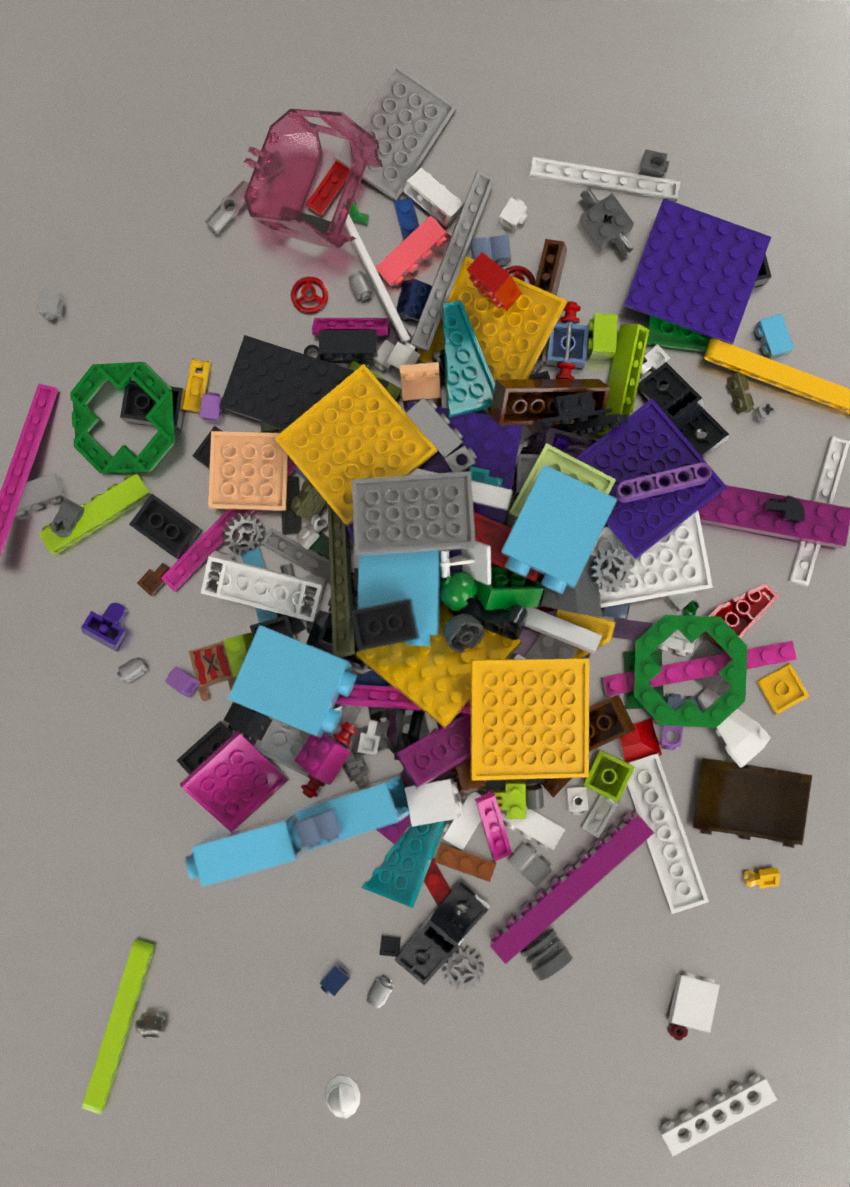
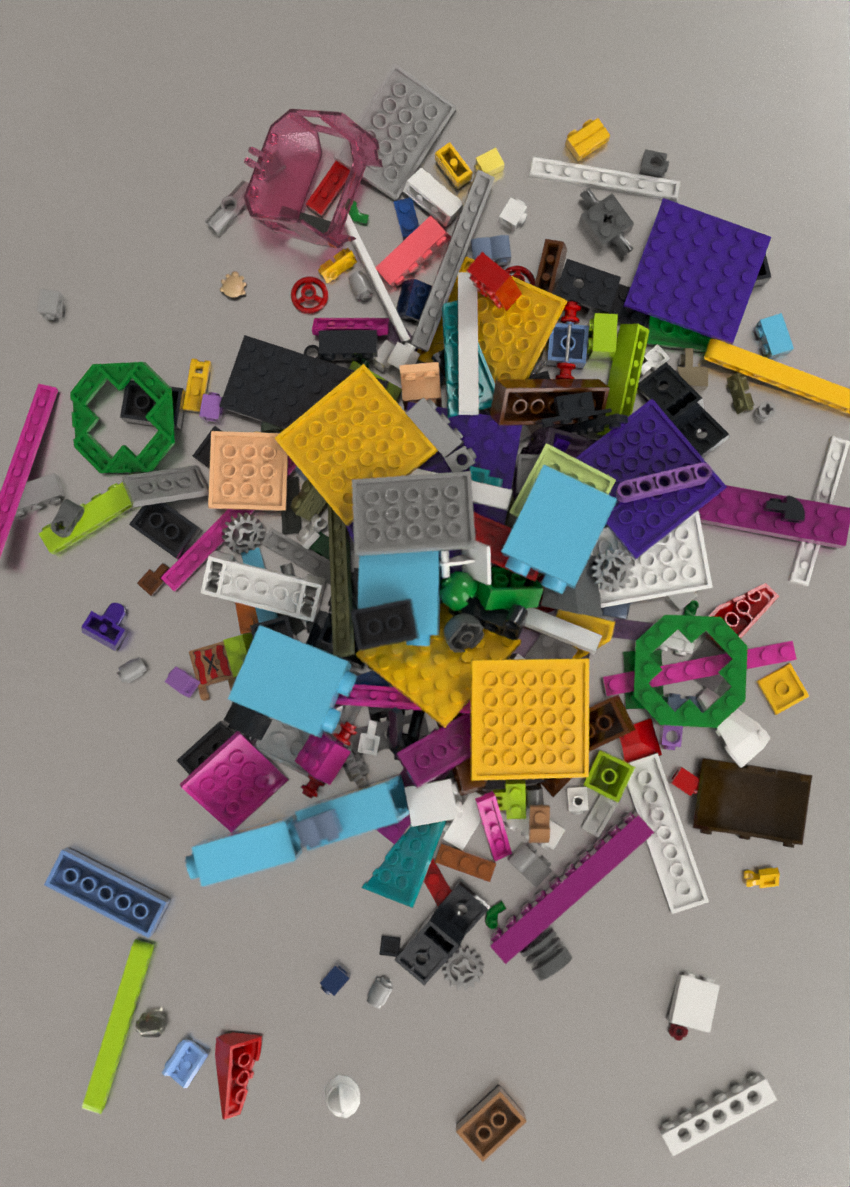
(107, 892): none -> medium blue brick
(165, 486): none -> light grey plate
(185, 1062): none -> light blue bracket
(233, 285): none -> tan piece
(234, 1065): none -> red wedge
(246, 617): none -> orange plate
(344, 260): none -> yellow hinge
(453, 165): none -> yellow brick
(467, 346): none -> white tile
(489, 162): none -> light yellow brick
(490, 1123): none -> medium nougat brick
(492, 915): none -> green arm
(539, 824): none -> medium nougat brick
(587, 139): none -> yellow brick
(600, 292): none -> black bracket
(685, 781): none -> red brick
(695, 376): none -> dark tan brick

